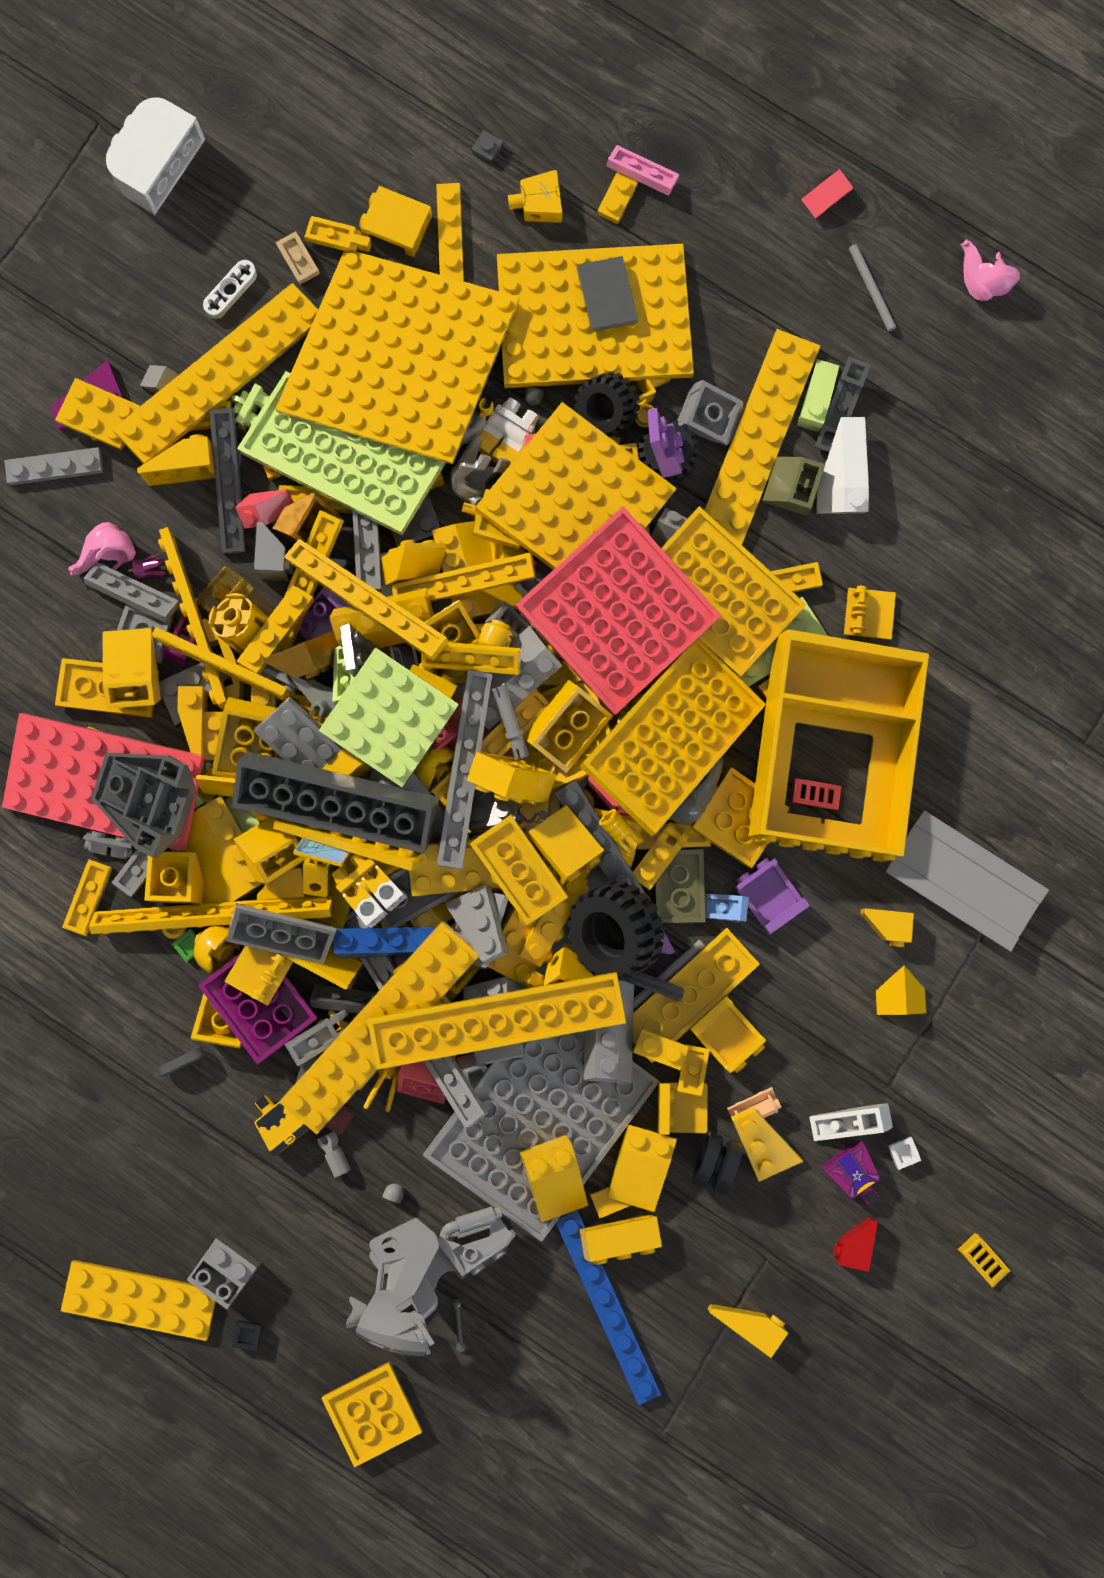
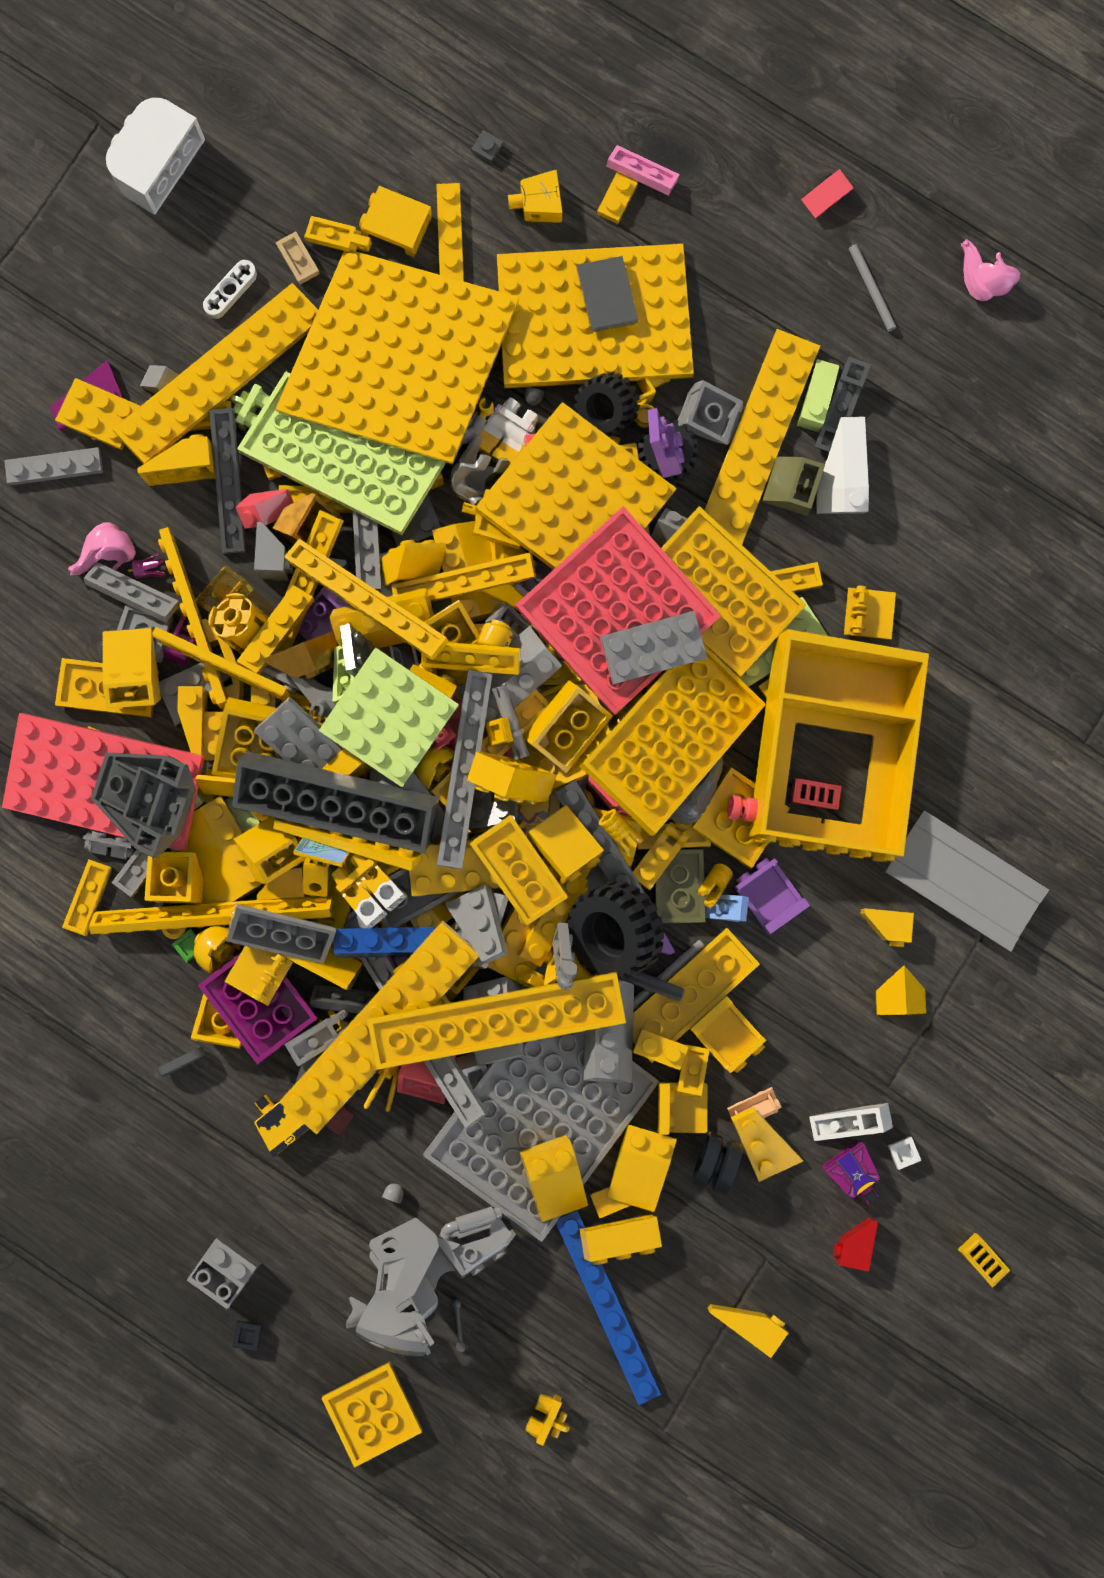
(138, 1300): yellow plate -> none
(334, 1155): light grey bar -> none
(499, 731): none -> yellow tile
(541, 1429): none -> yellow hips
(563, 957): none -> light grey hinge
(653, 647): none -> light grey plate
(715, 884): none -> yellow hinge
(742, 808): none -> coral wheel

